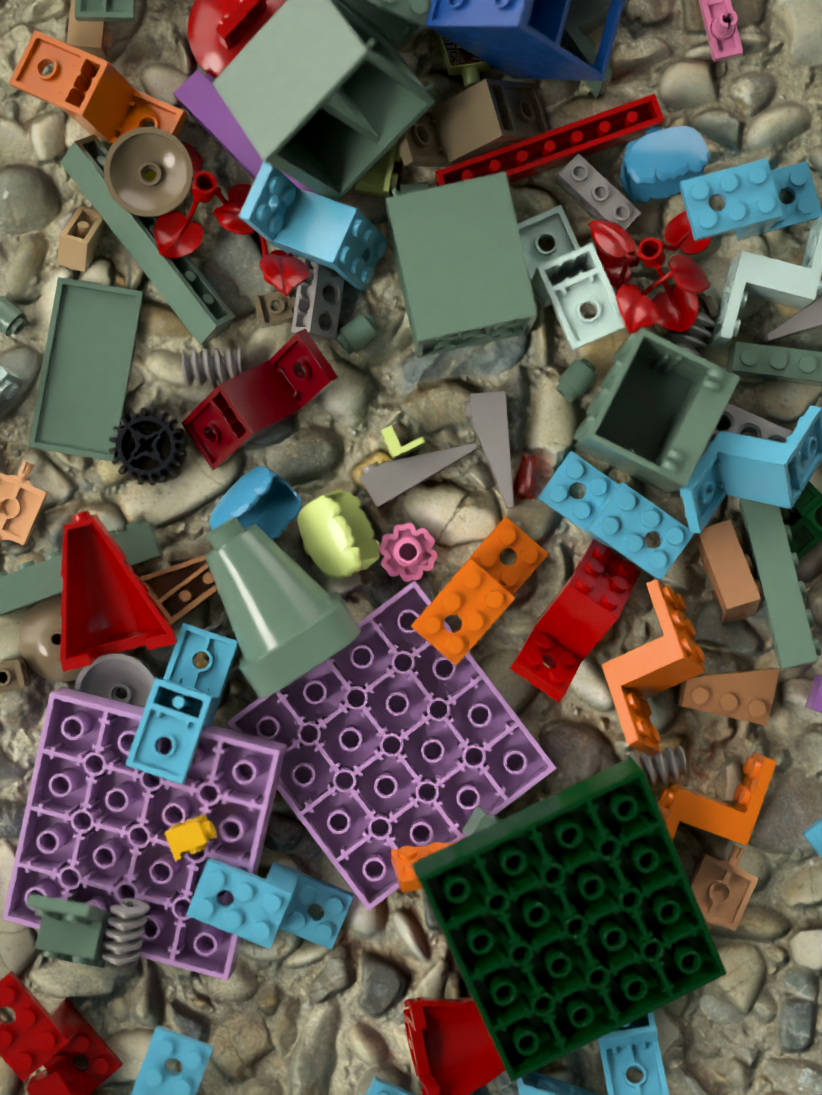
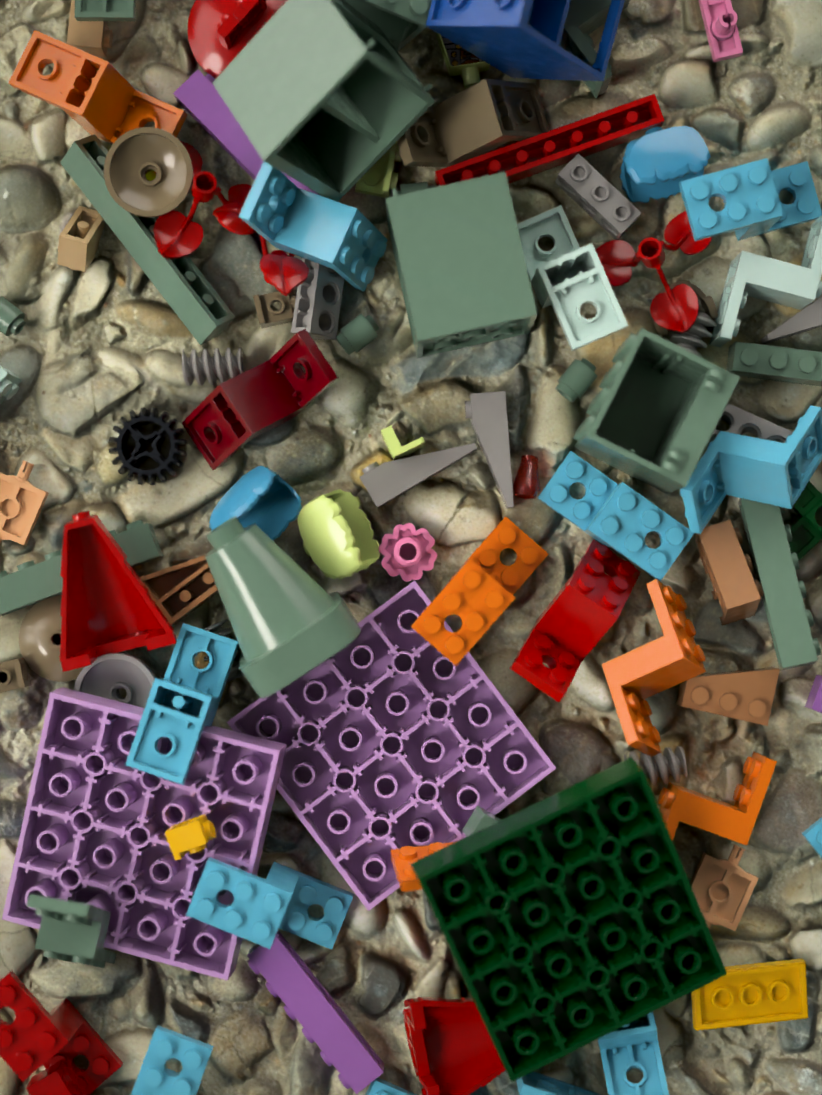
(86, 368): sand green tile -> none
(126, 933): light grey piece -> none
(317, 1013): none -> medium lavender brick
(635, 307): red plant -> none
(752, 995): none -> yellow tile

